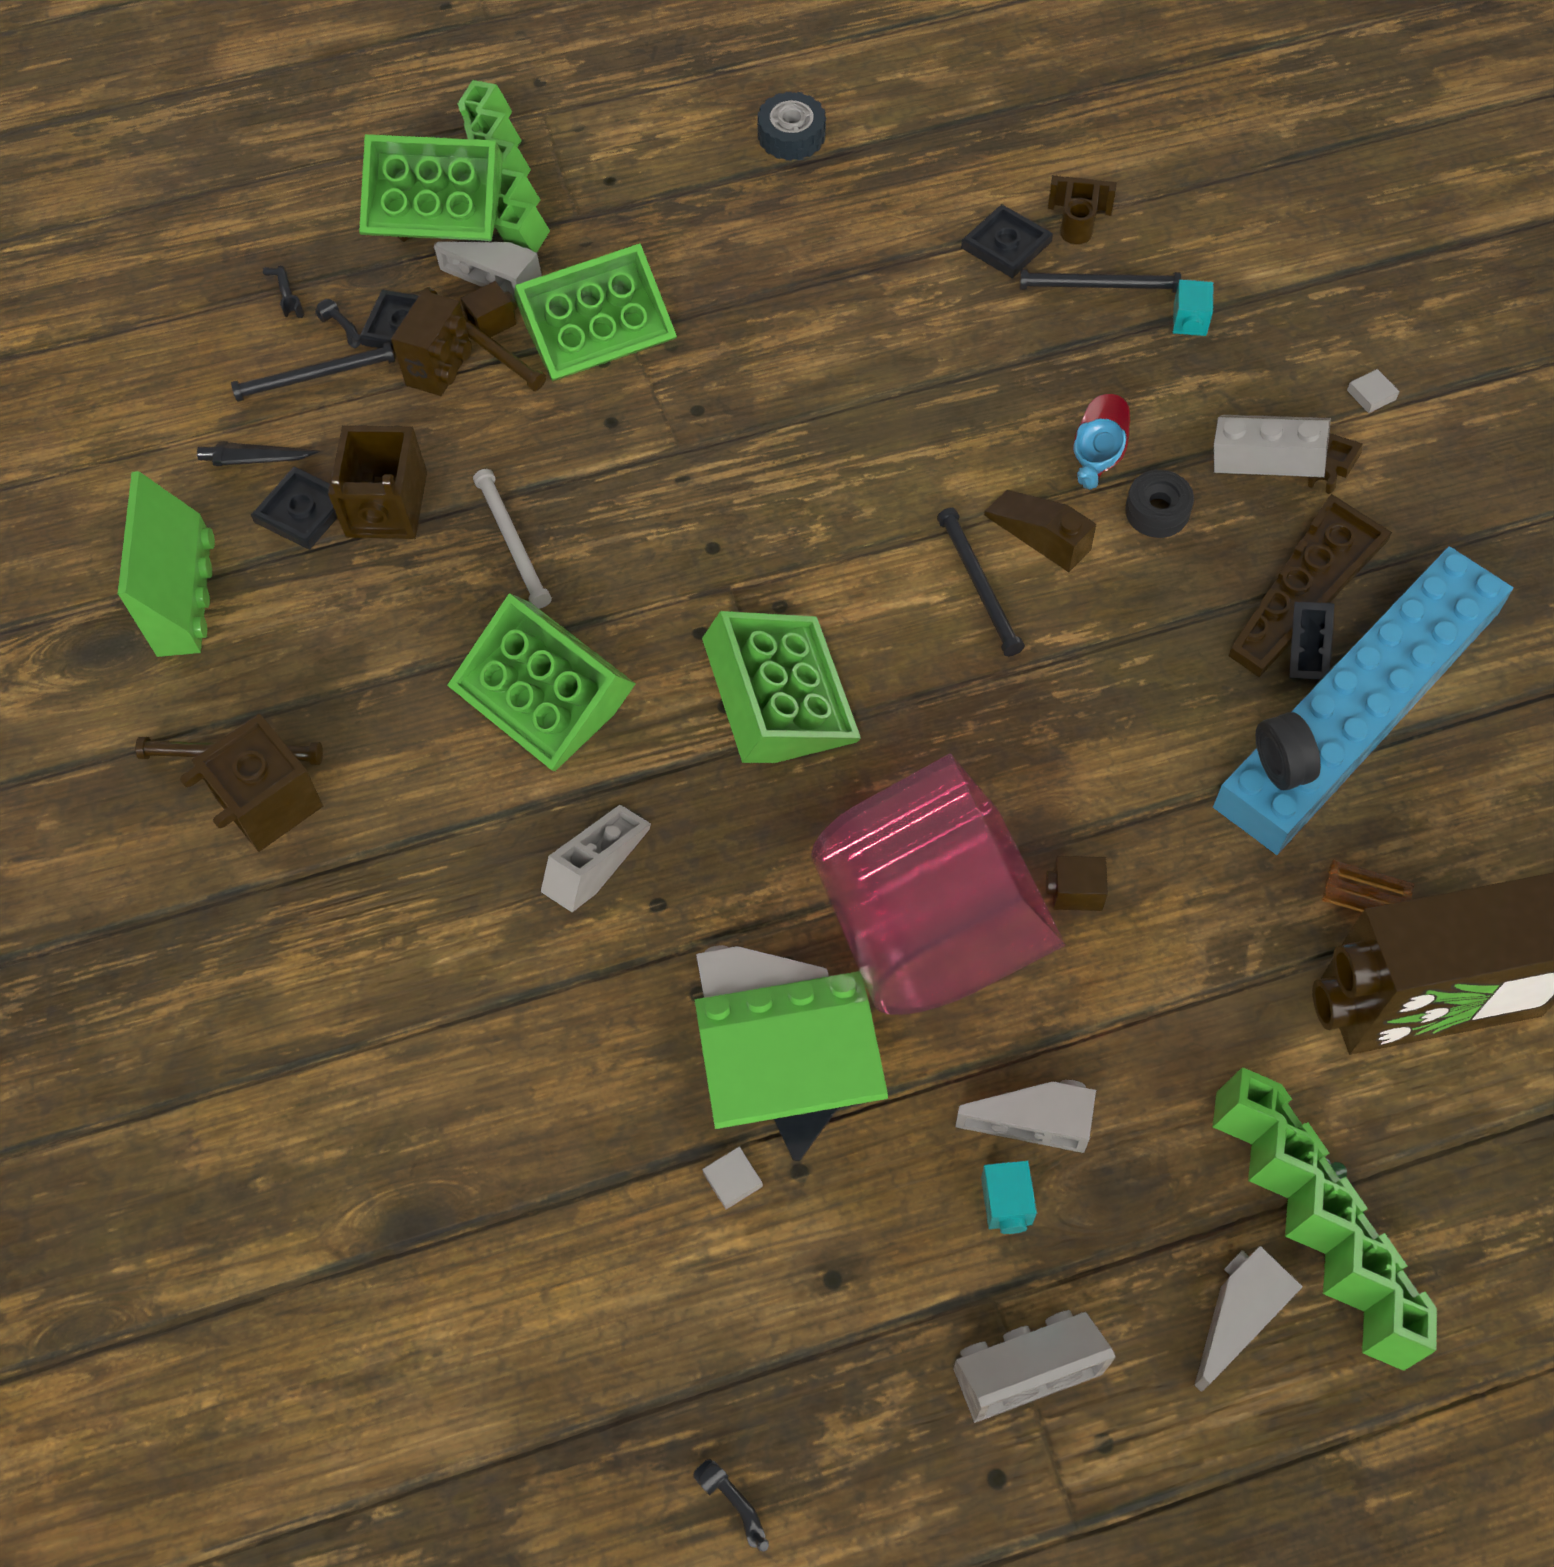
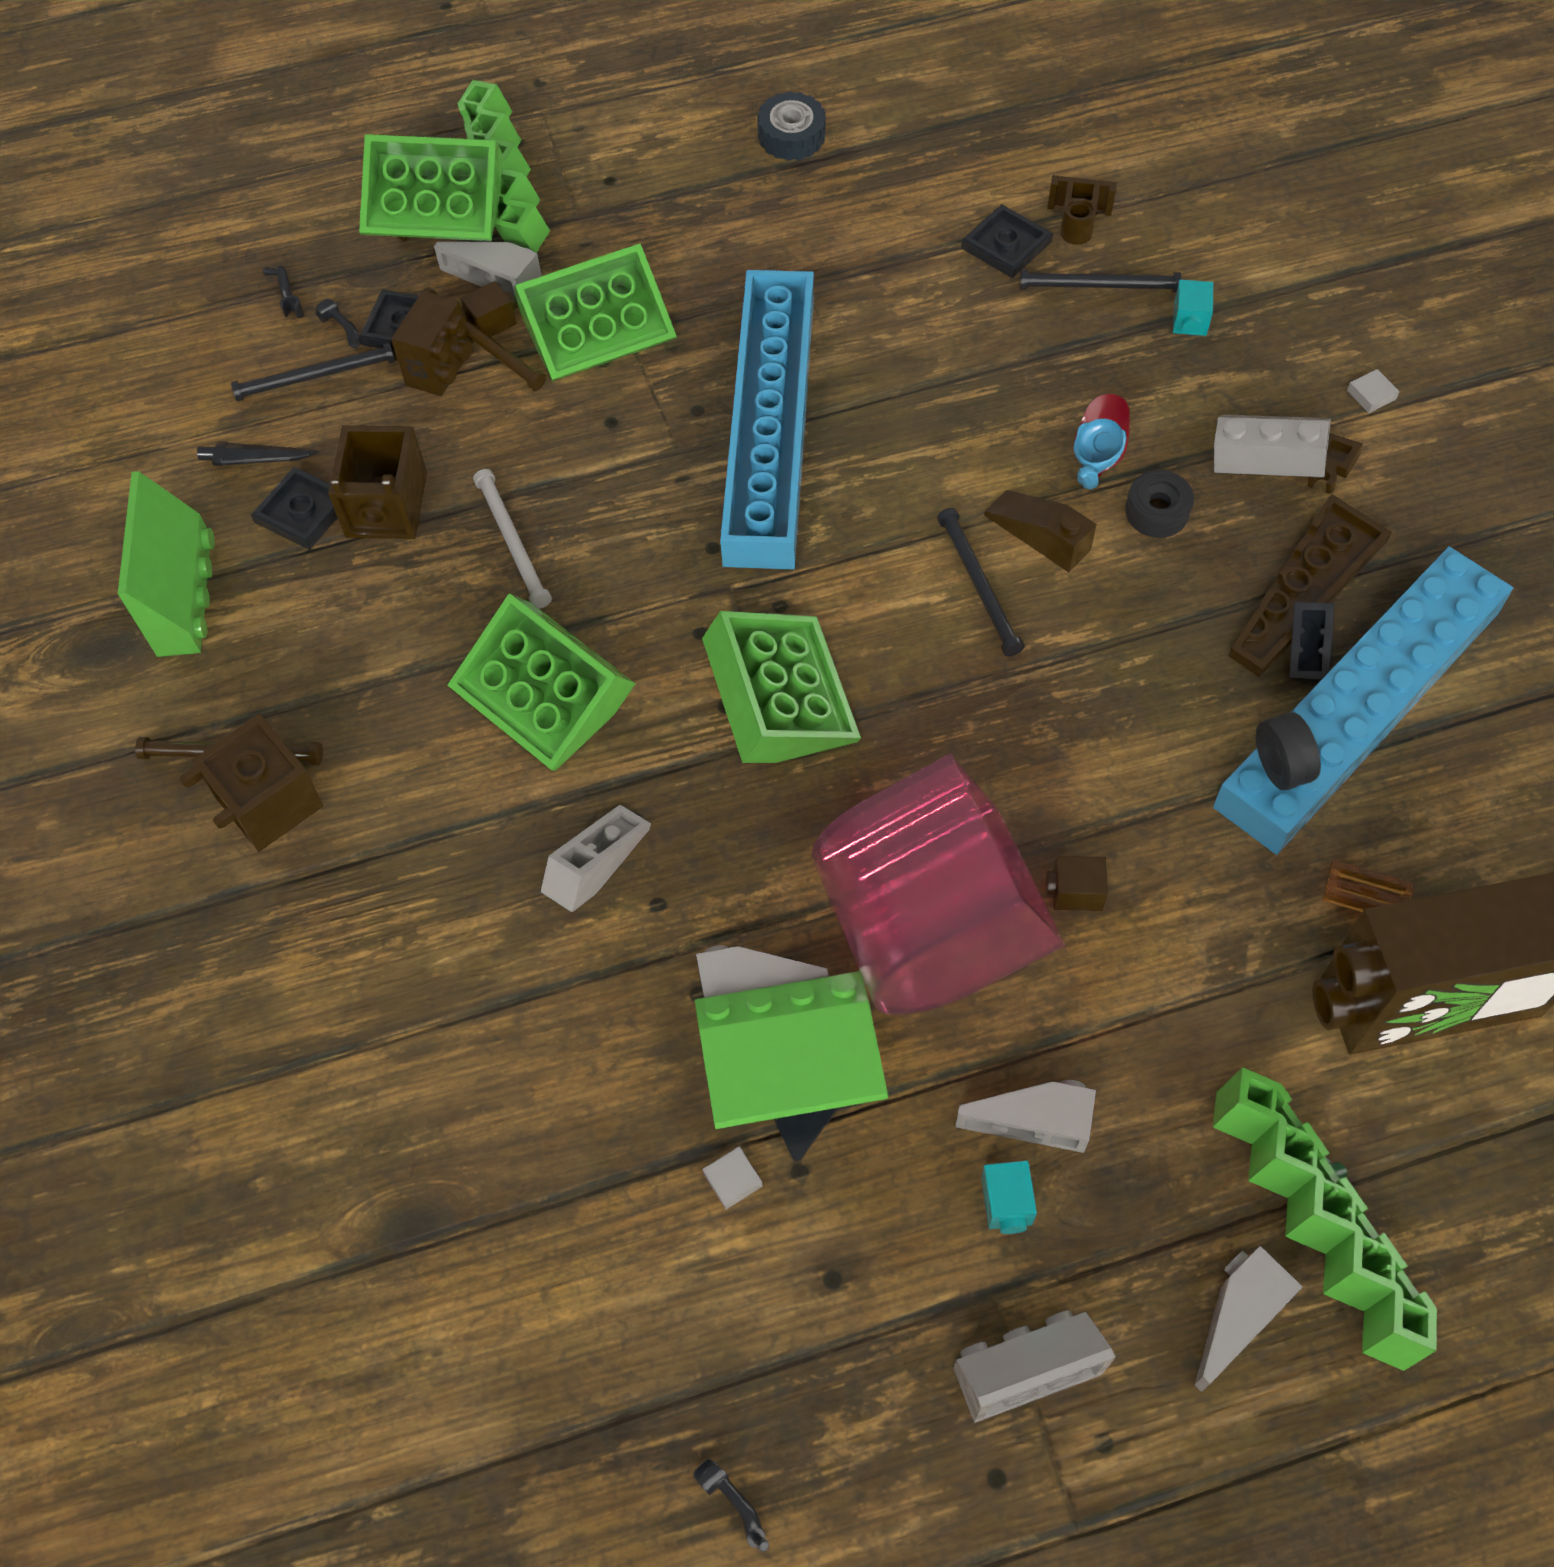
(768, 421): none -> dark azure brick

